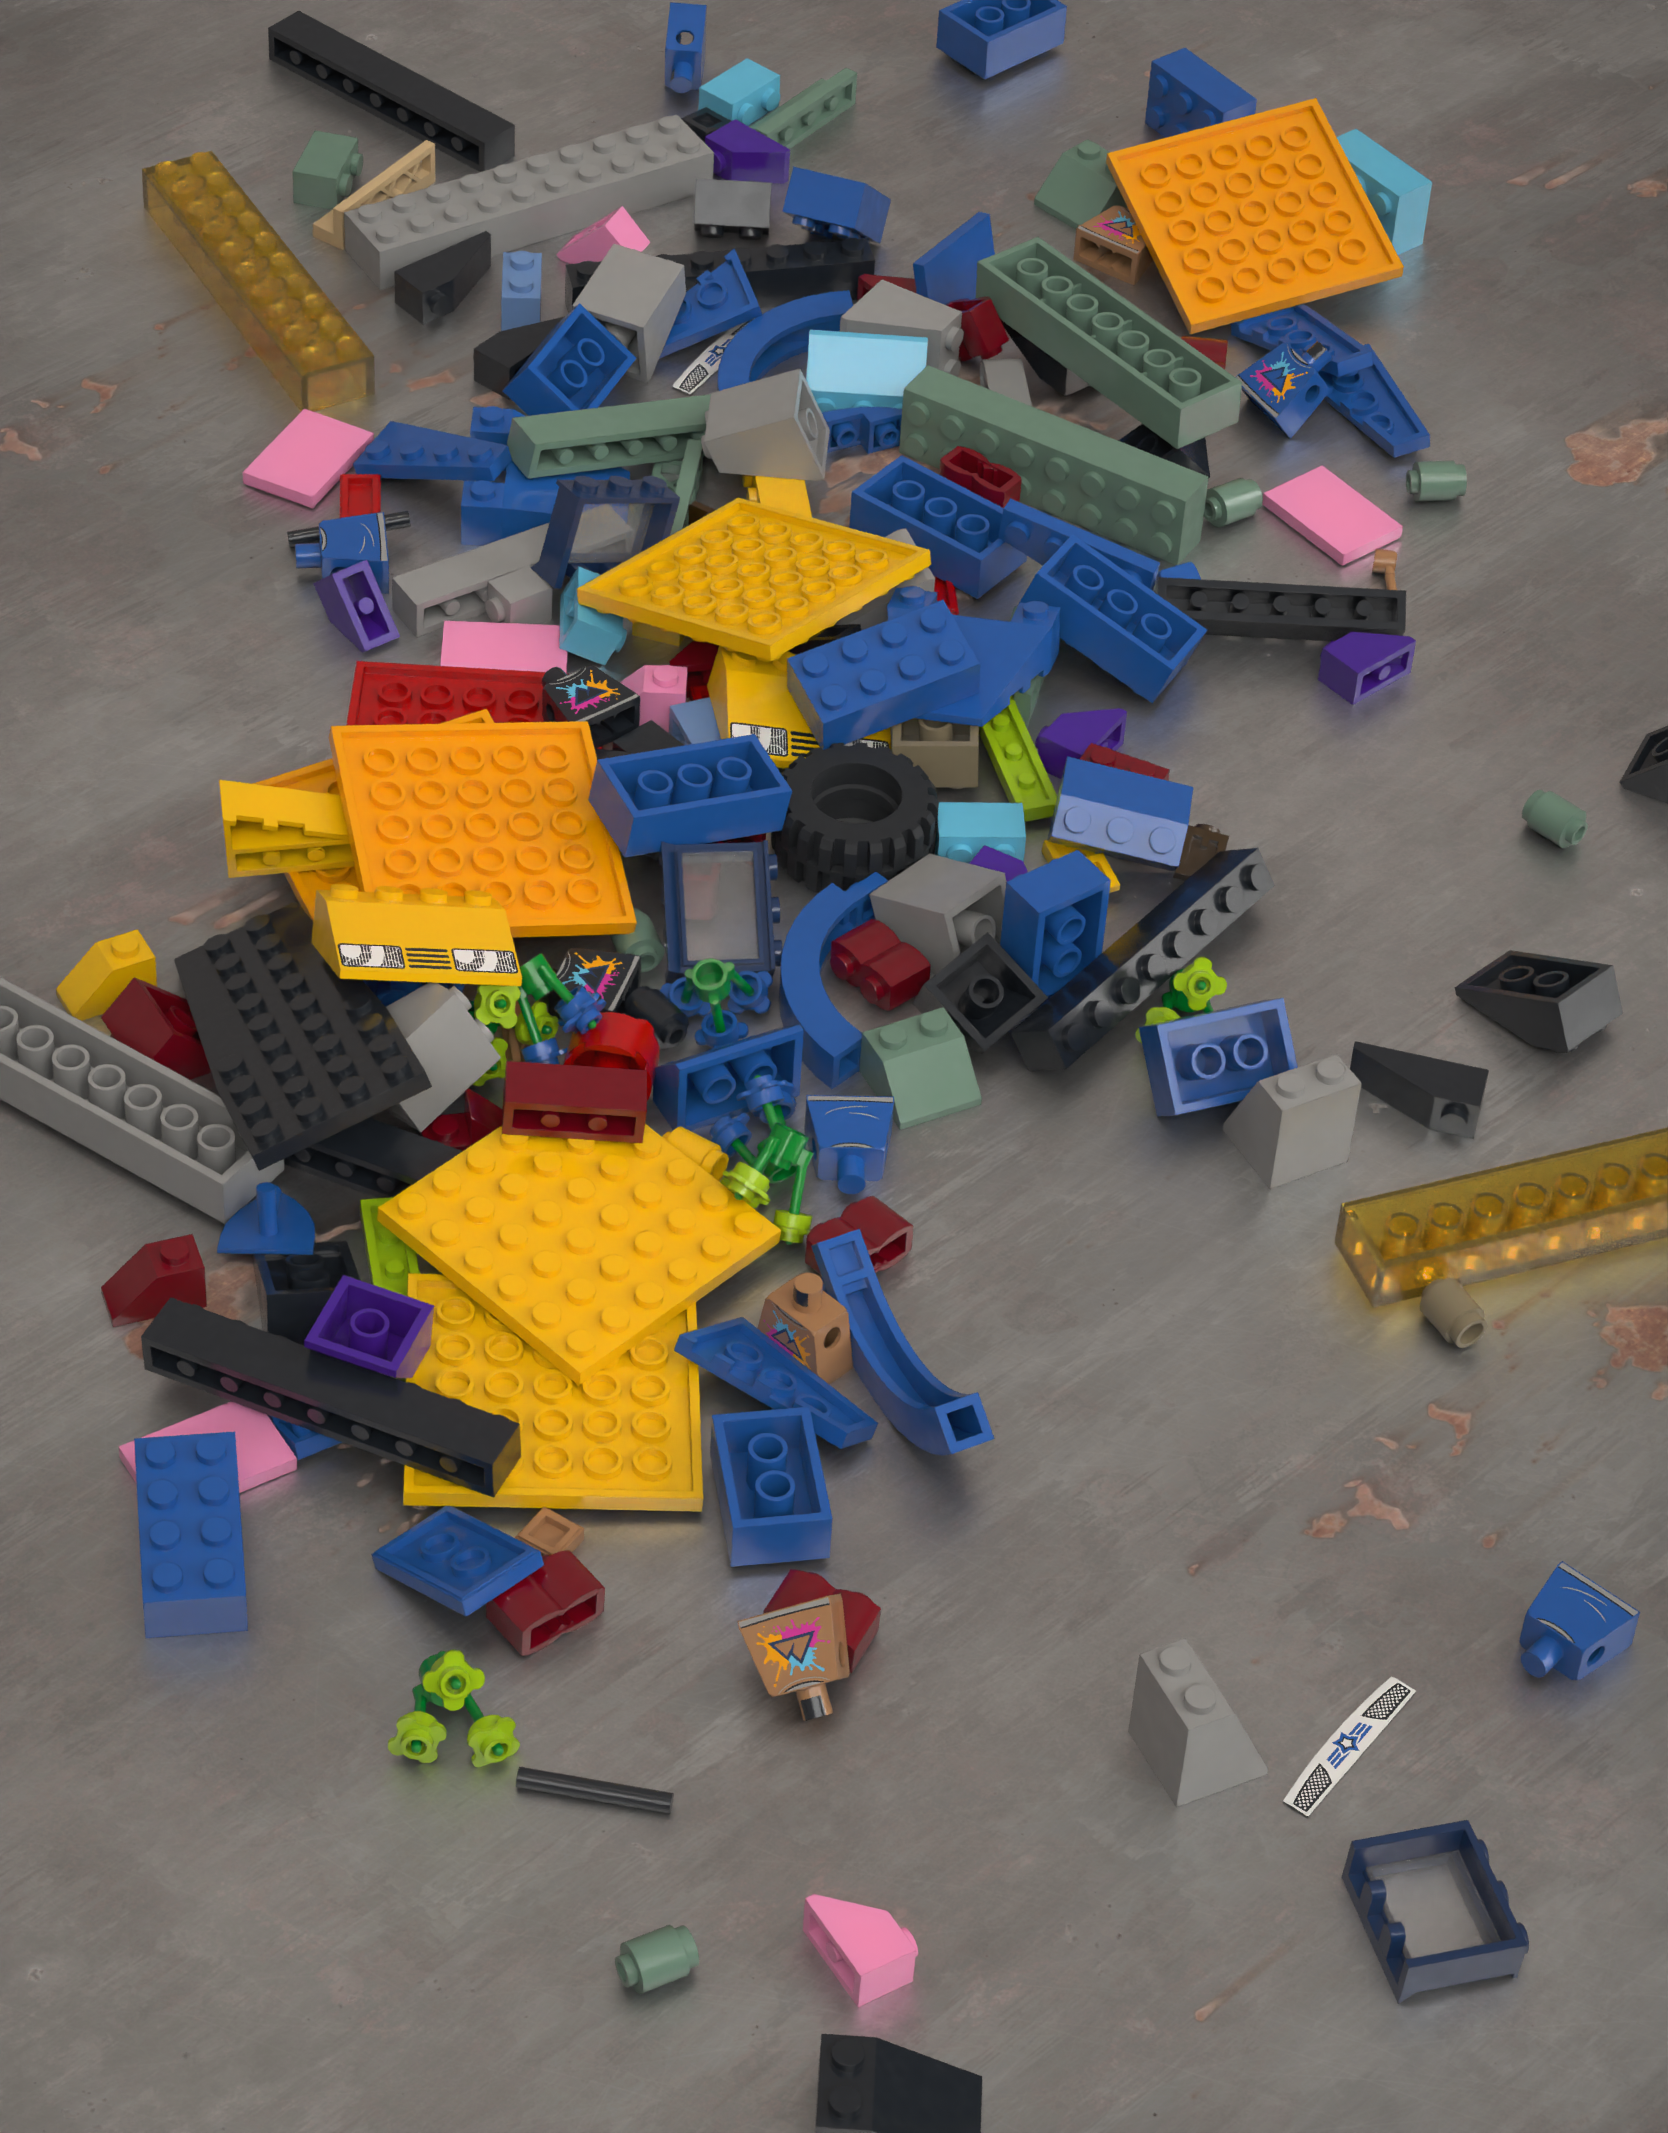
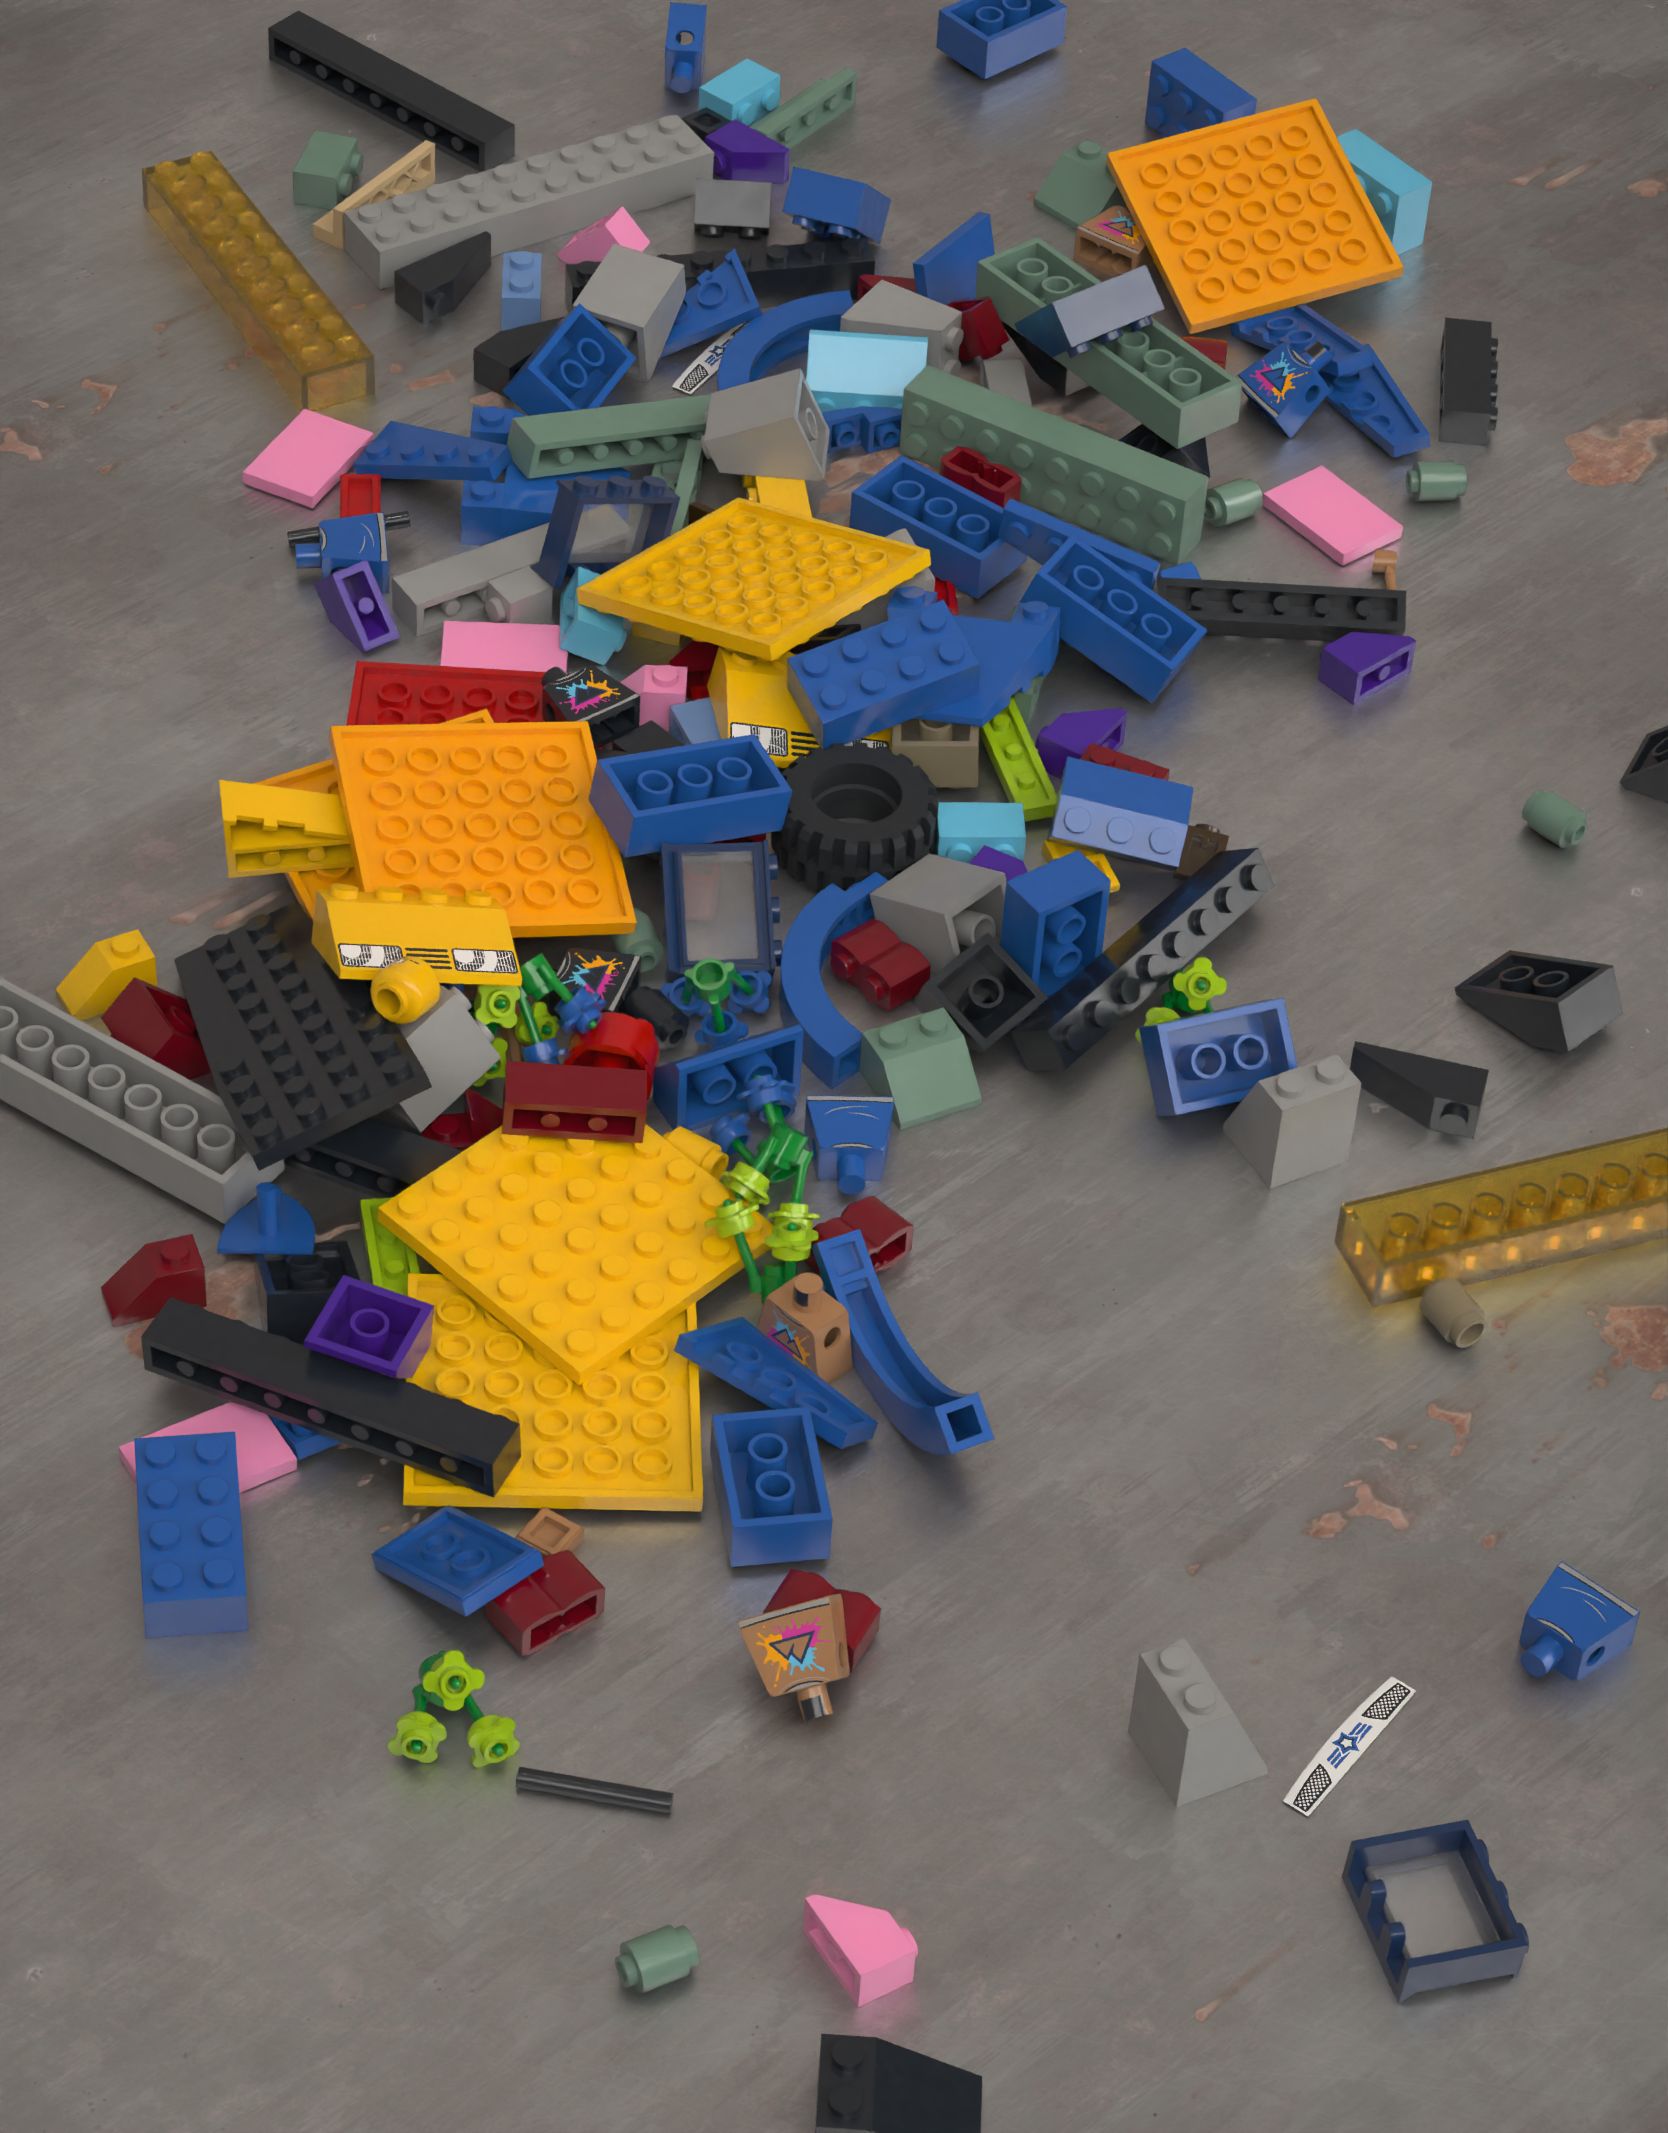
(405, 990): none -> yellow head
(789, 1240): none -> lime plant
(1094, 314): none -> slope
(1467, 382): none -> black brick

